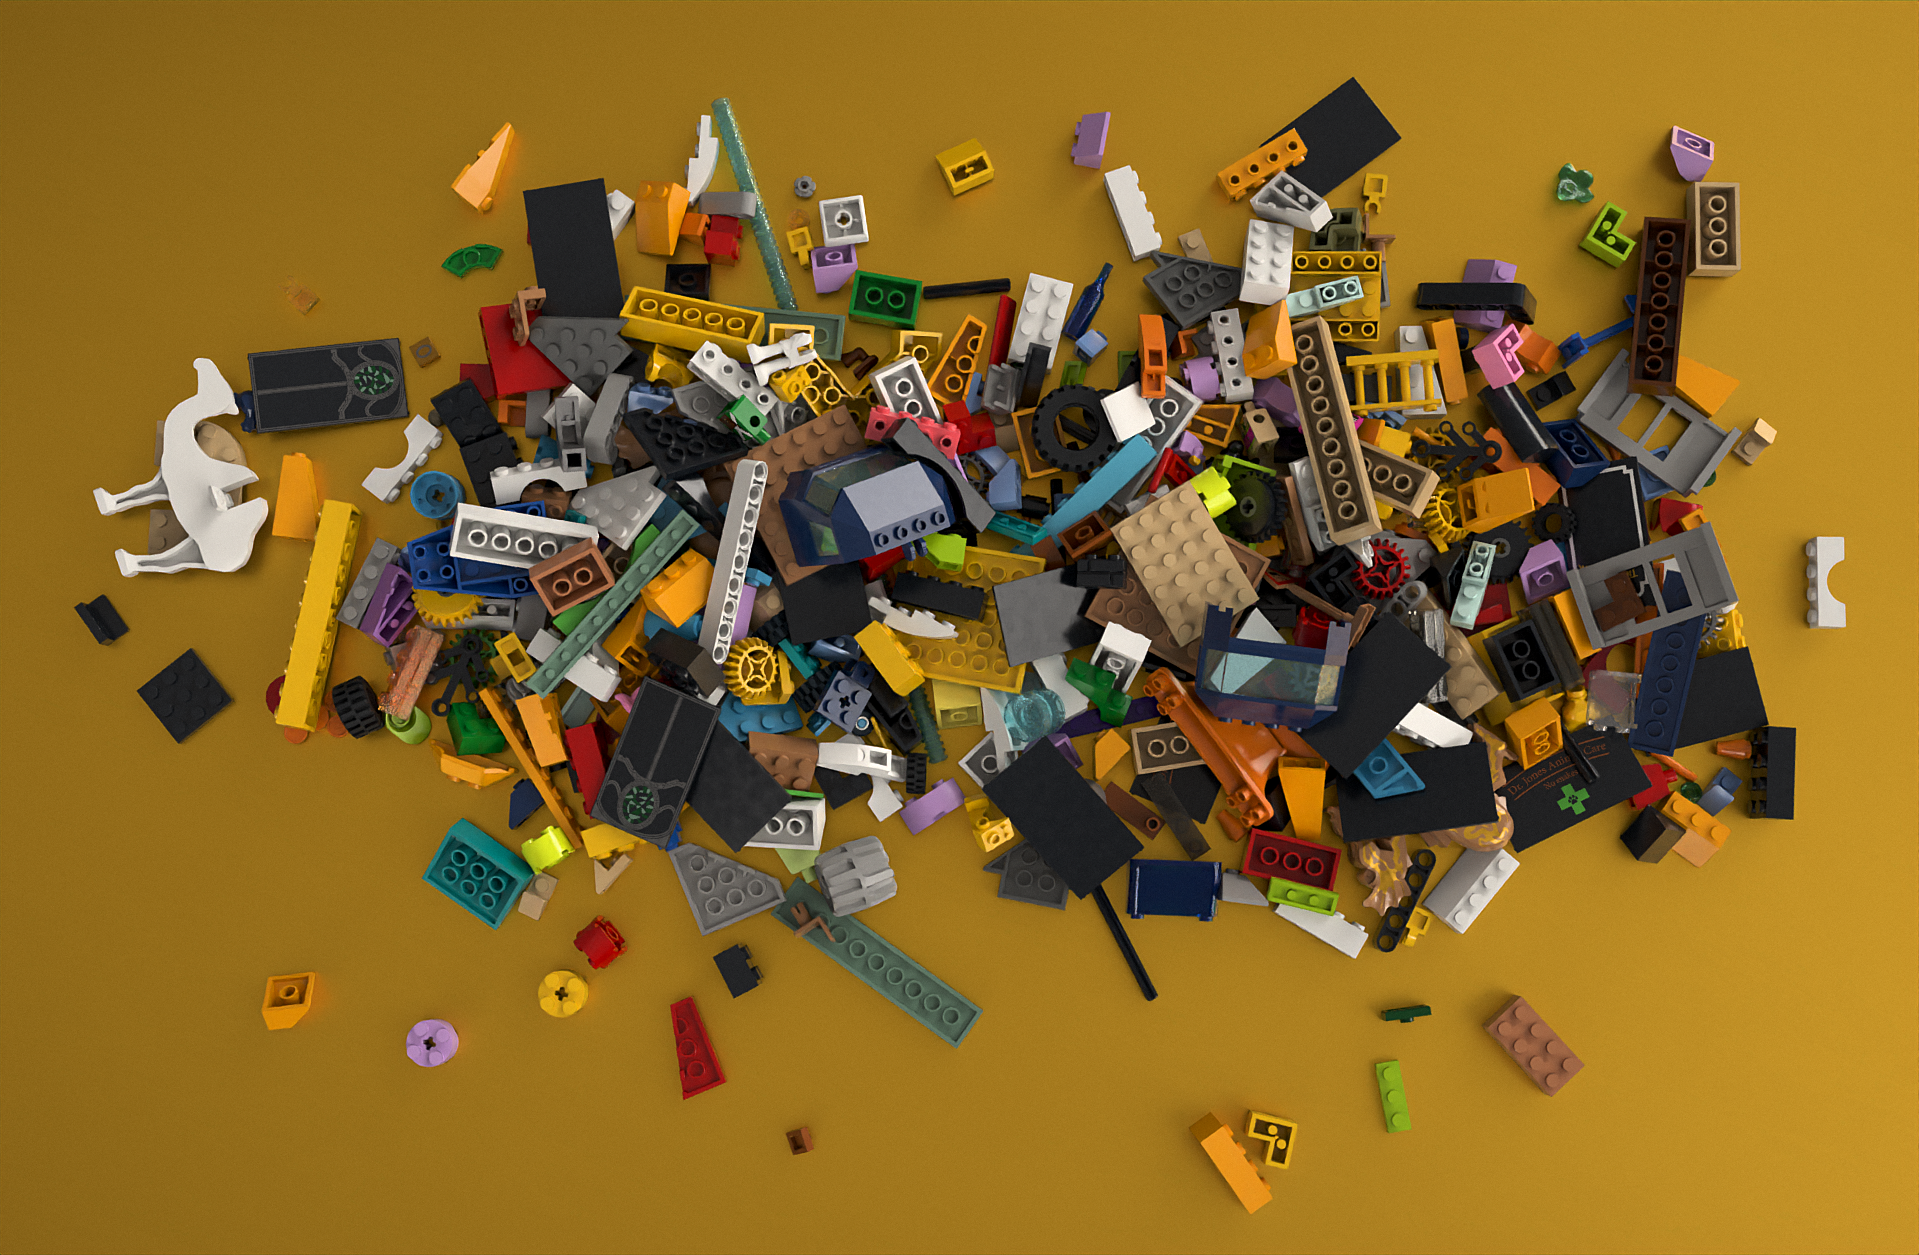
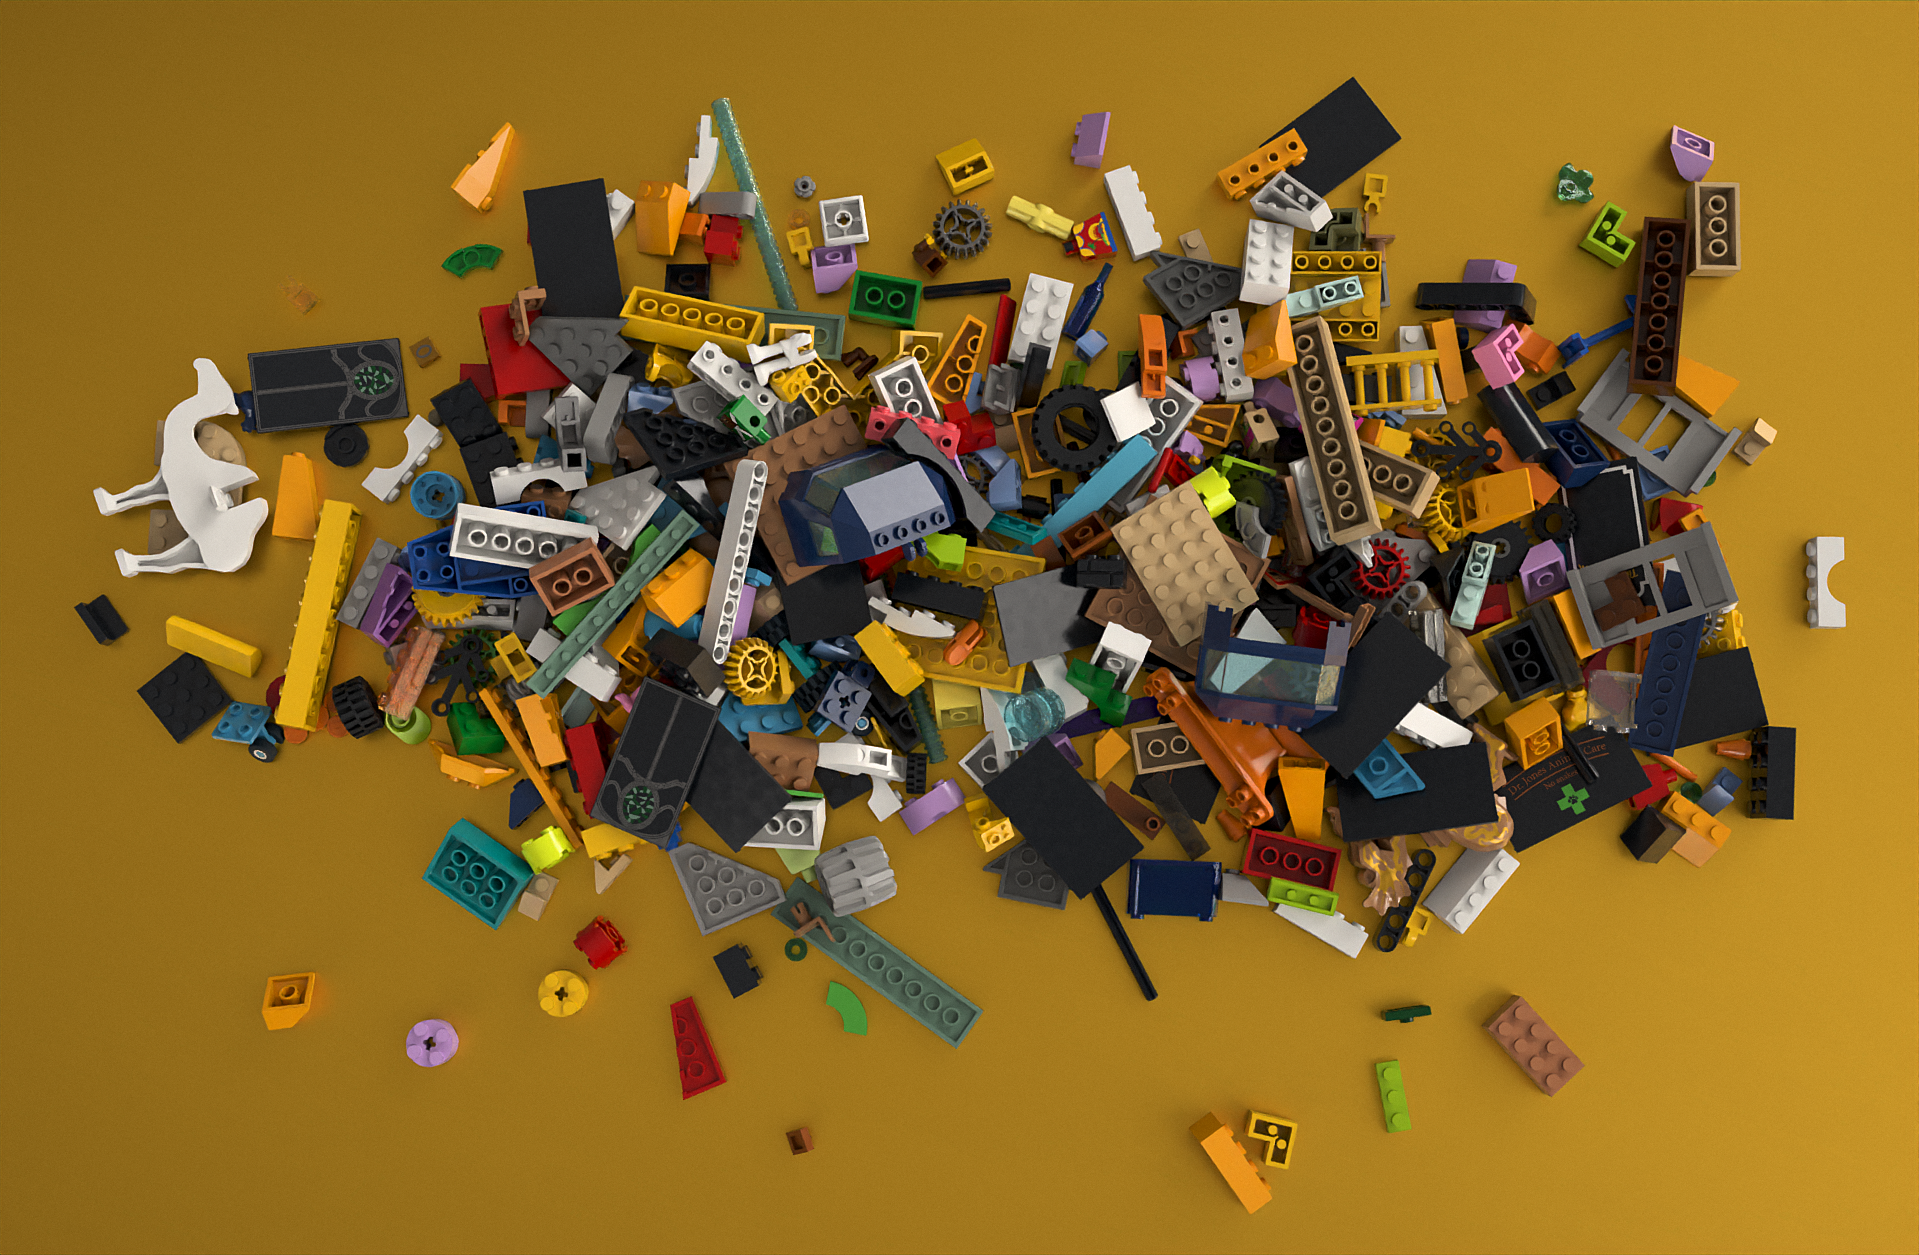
(213, 646): none -> yellow brick
(248, 725): none -> dark azure plate
(346, 445): none -> black tile
(803, 949): none -> clear green plate
(849, 1007): none -> bright green tile
(929, 259): none -> reddish brown piece
(964, 642): none -> orange arm
(971, 224): none -> flat silver gear
(991, 541): none -> tan axle
(1040, 217): none -> light yellow piece
(1092, 240): none -> torso
(1253, 534): none -> light grey tile

